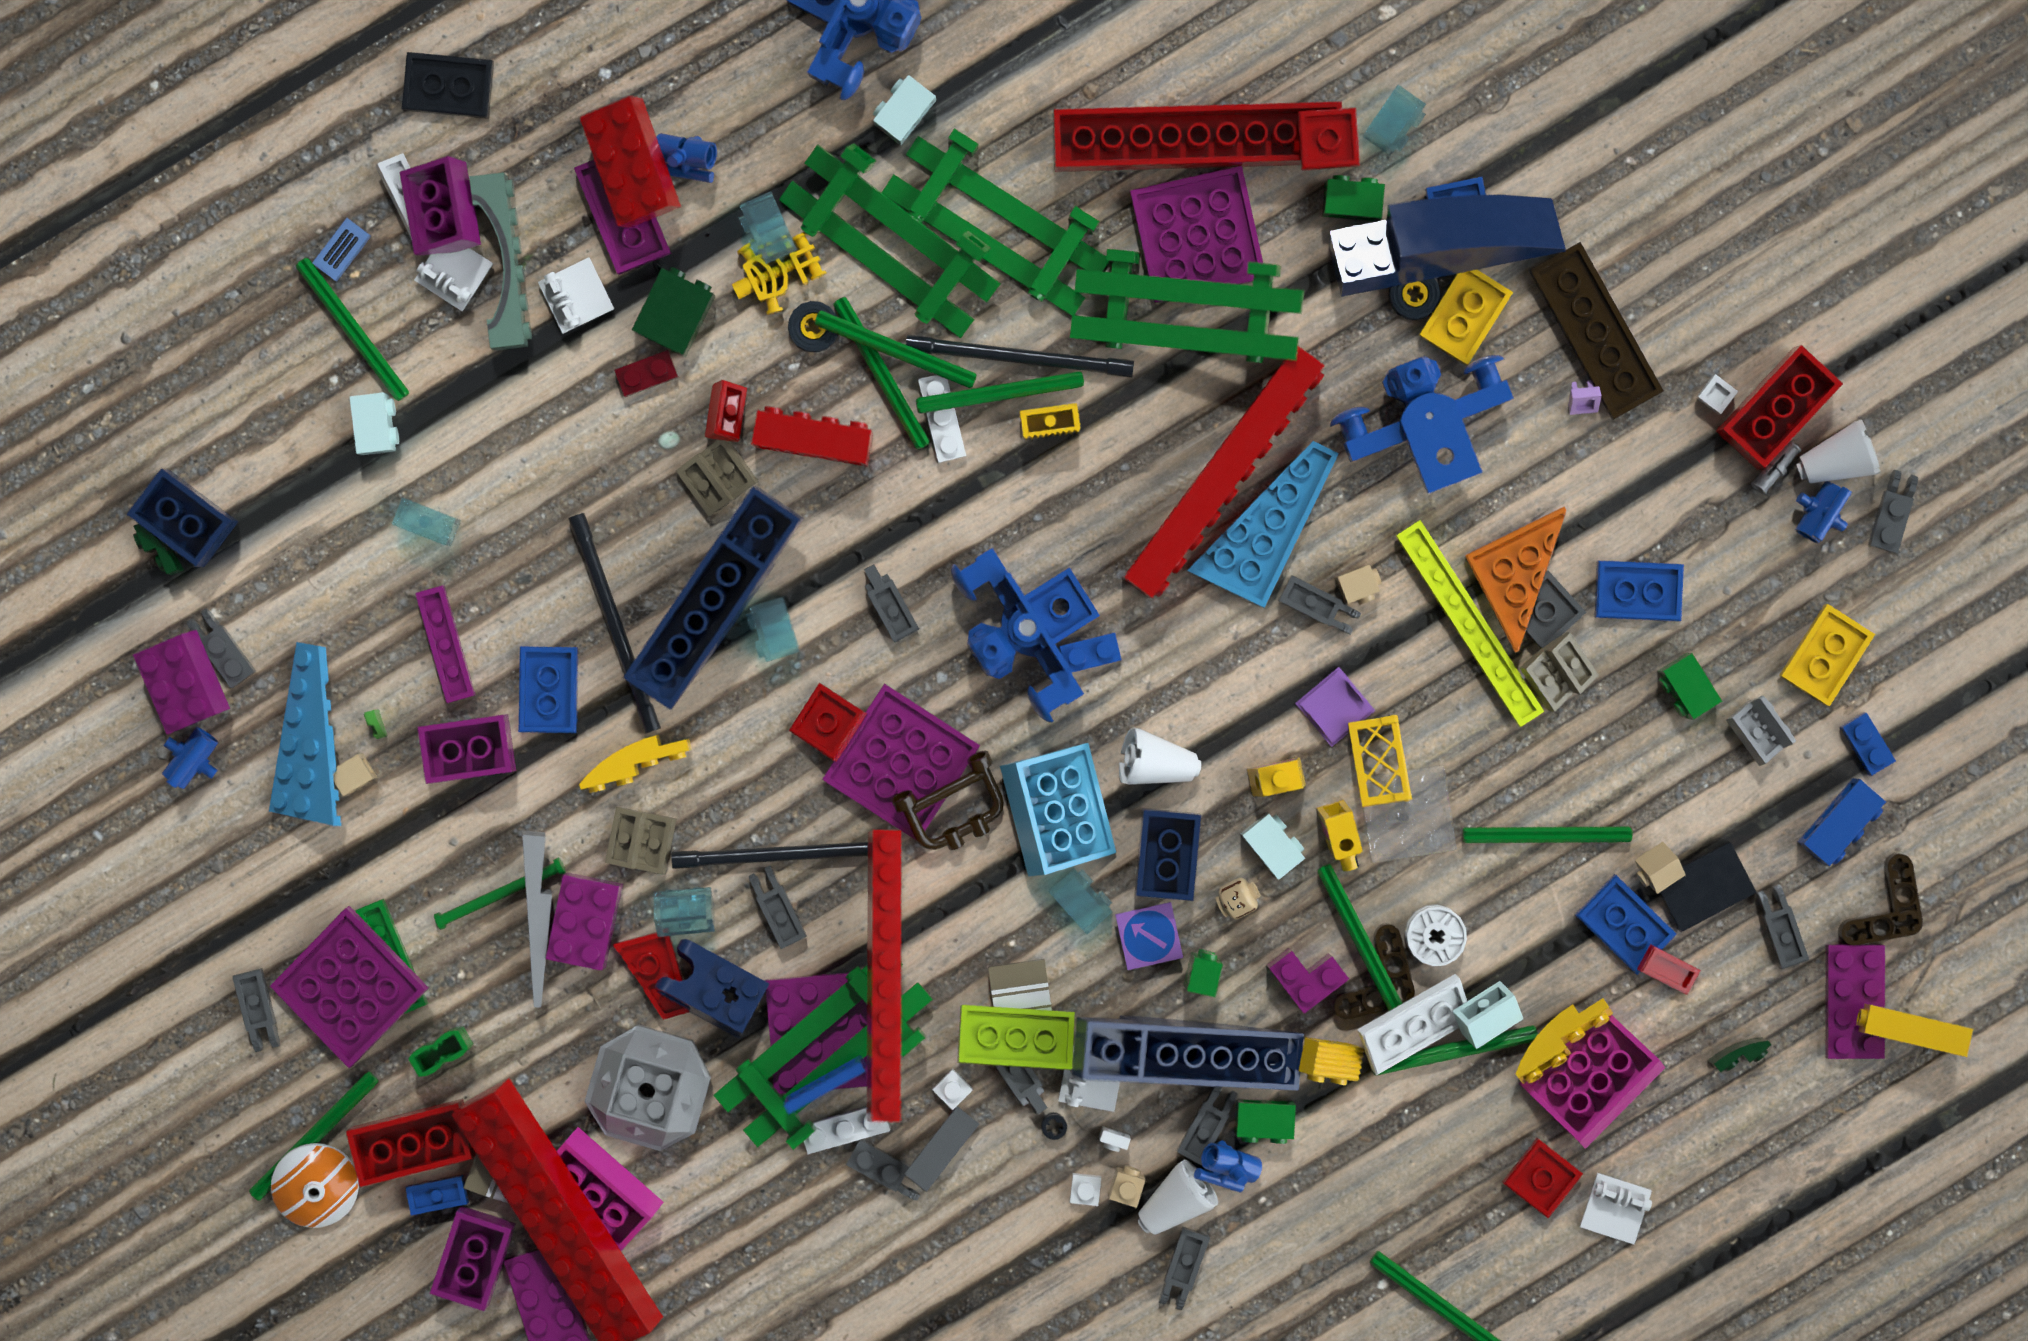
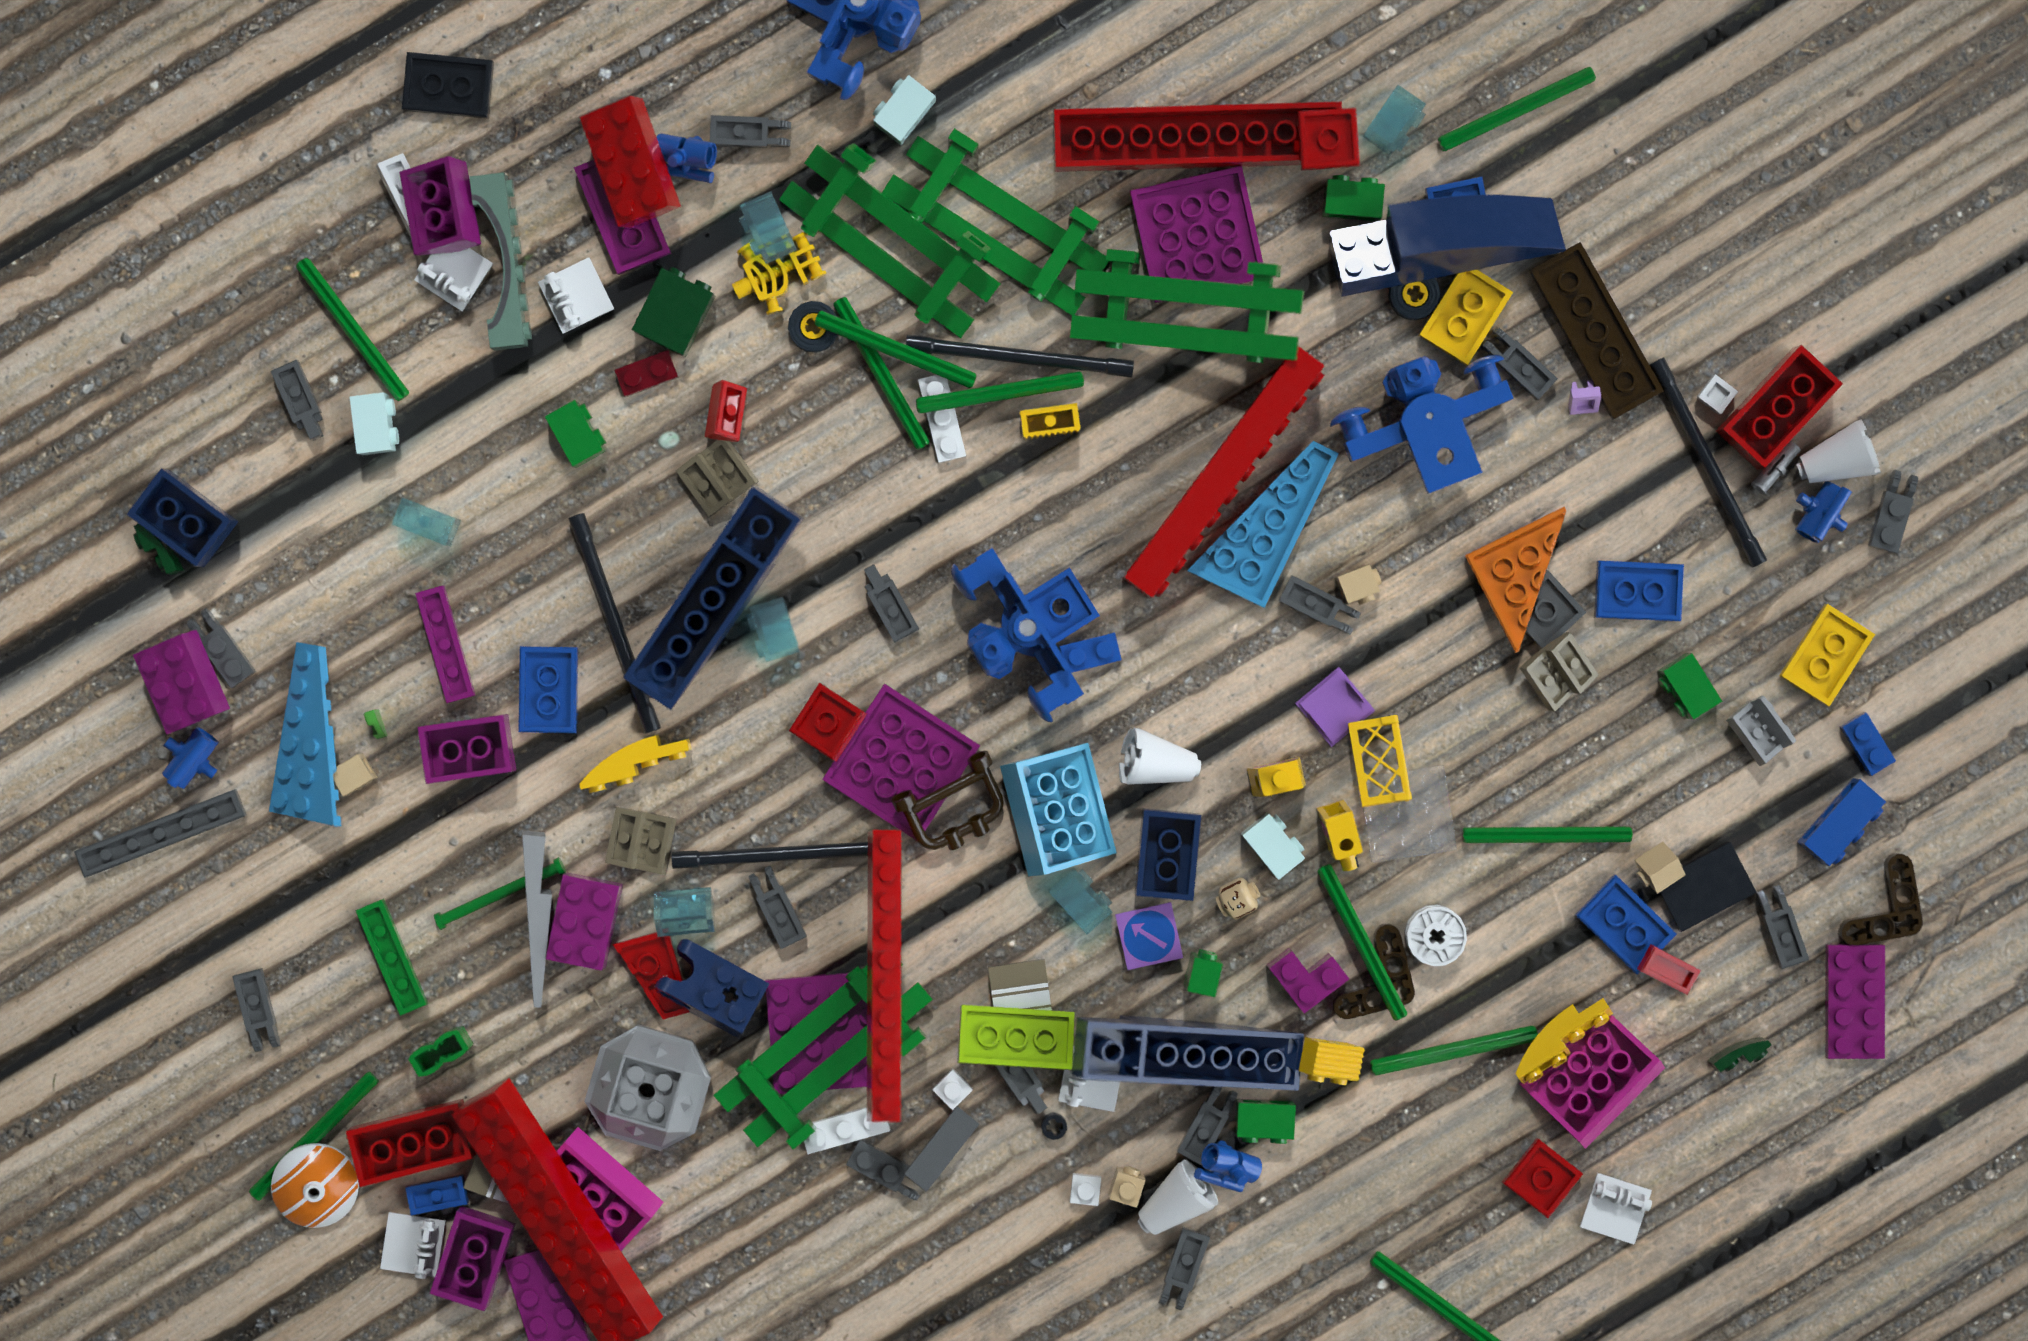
(160, 833): none -> dark grey tile
(299, 398): none -> dark grey hinge
(341, 249): medium blue tile -> none
(349, 987): magenta plate -> none
(412, 1244): none -> white hinge
(575, 433): none -> green brick
(746, 131): none -> dark grey hinge
(811, 437): red brick -> none
(825, 1084): blue tile -> none
(1114, 1139): white plate -> none
(1412, 1025): white tile -> none
(1469, 623): neon yellow plate -> none
(1488, 1014): light aqua brick -> none
(1516, 109): none -> green axle
(1521, 365): none -> dark grey hinge
(1748, 541): none -> black piece
(1914, 1030): yellow slope -> none

